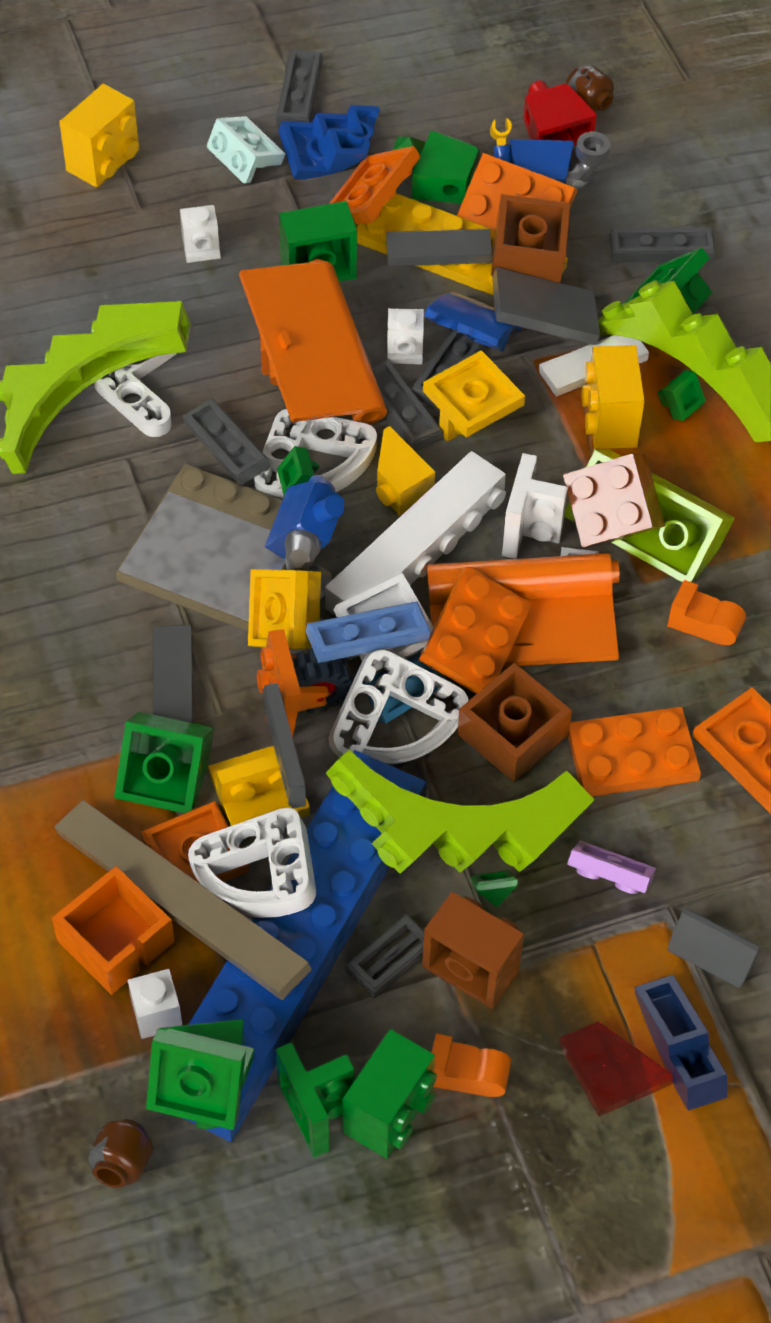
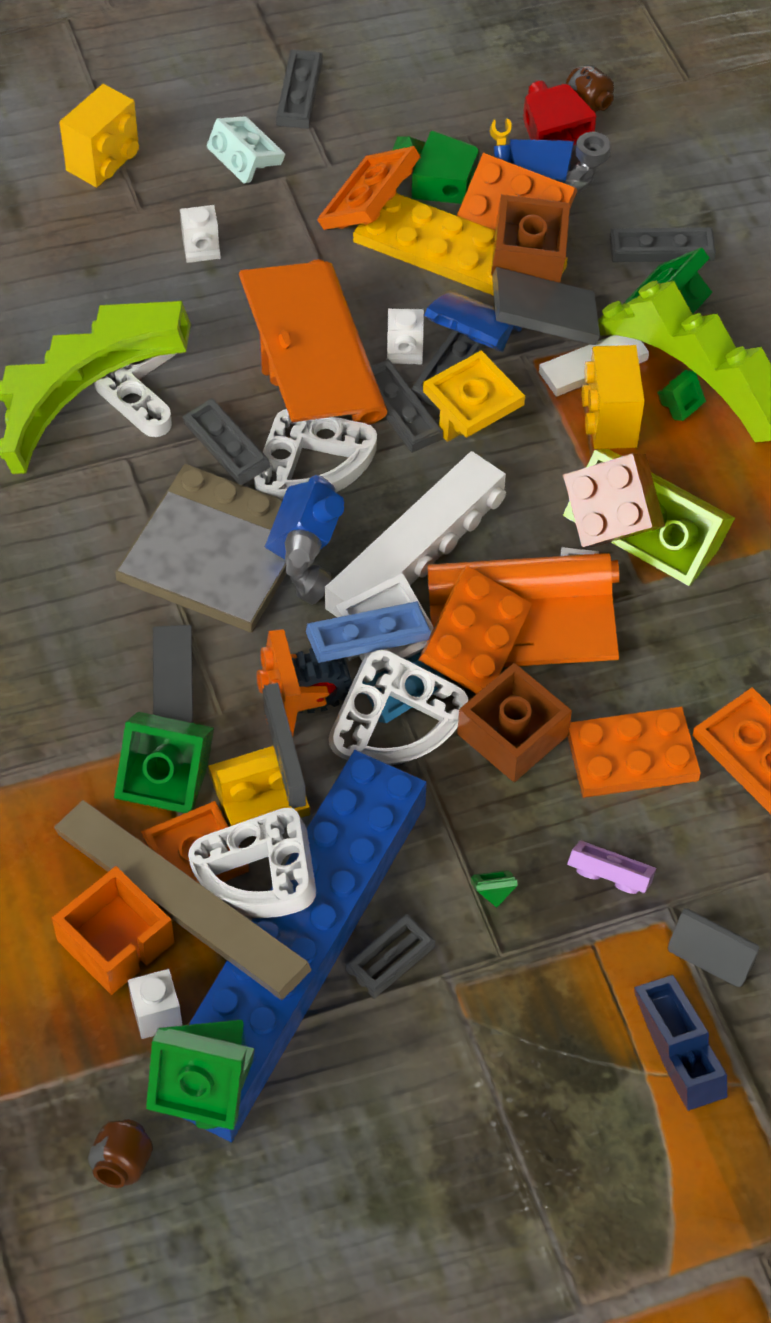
(283, 602): yellow bracket -> none
(296, 468): green tile -> none
(313, 1094): green bracket -> none
(320, 233): green brick -> none
(328, 142): blue slope -> none
(389, 1094): green brick -> none
(401, 473): yellow slope -> none
(439, 247): dark grey tile -> none
(460, 833): lime arch -> none
(469, 1068): orange leg -> none
(472, 949): dark orange brick -> none
(533, 509): white bracket -> none
(611, 1068): clear red wing -> none
(705, 615): orange leg -> none

